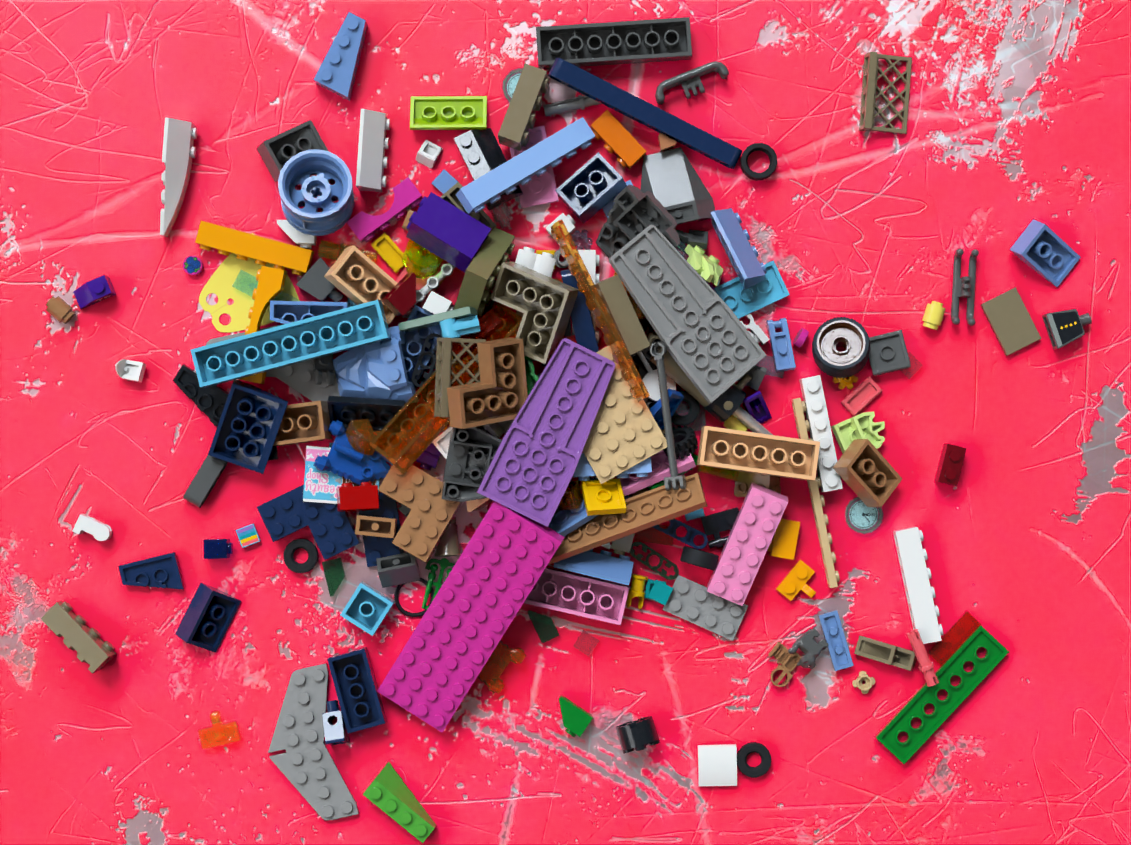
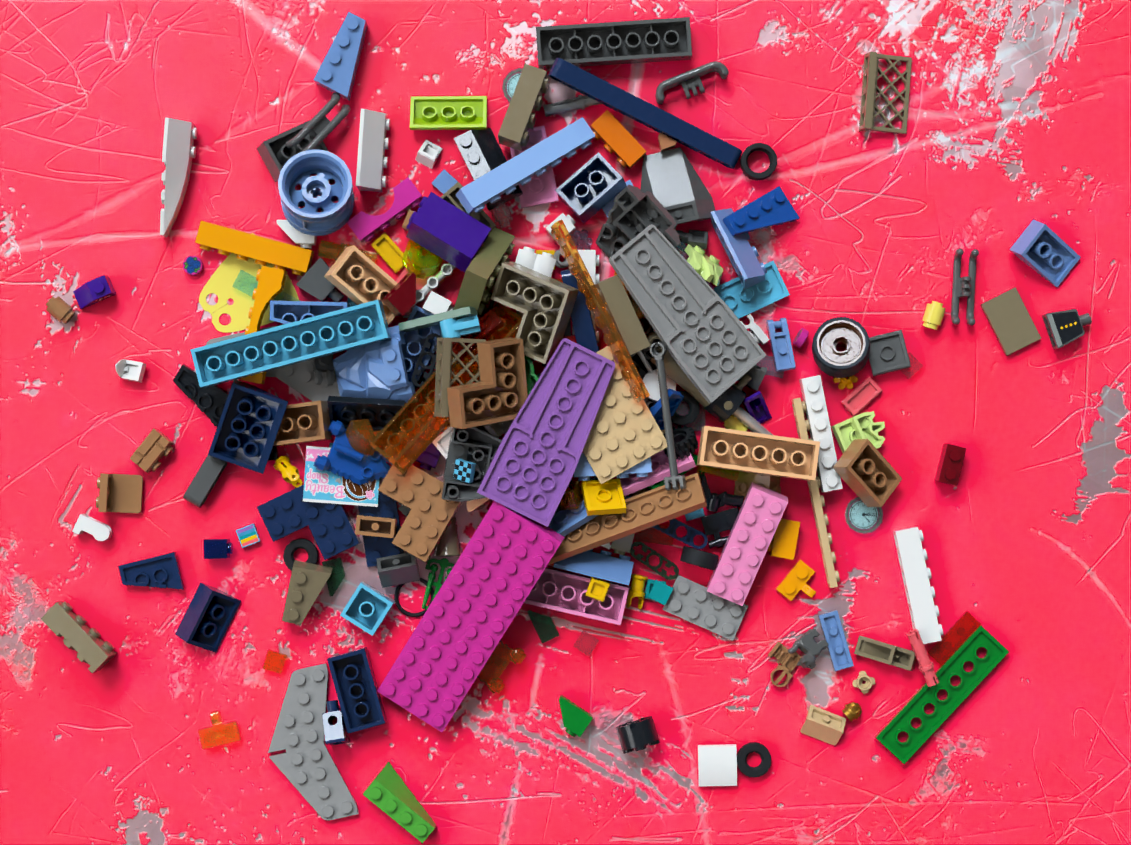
(119, 493): none -> medium nougat bracket
(152, 450): none -> medium nougat brick
(274, 661): none -> clear orange tile
(289, 472): none -> yellow piece
(303, 590): none -> dark tan wedge
(320, 124): none -> dark grey piece
(357, 497): red brick -> none
(464, 470): none -> medium azure tile
(597, 589): none -> yellow tile
(716, 500): none -> black pin
(761, 213): none -> blue wing
(823, 725): none -> tan panel
(852, 711): none -> pearl gold plate

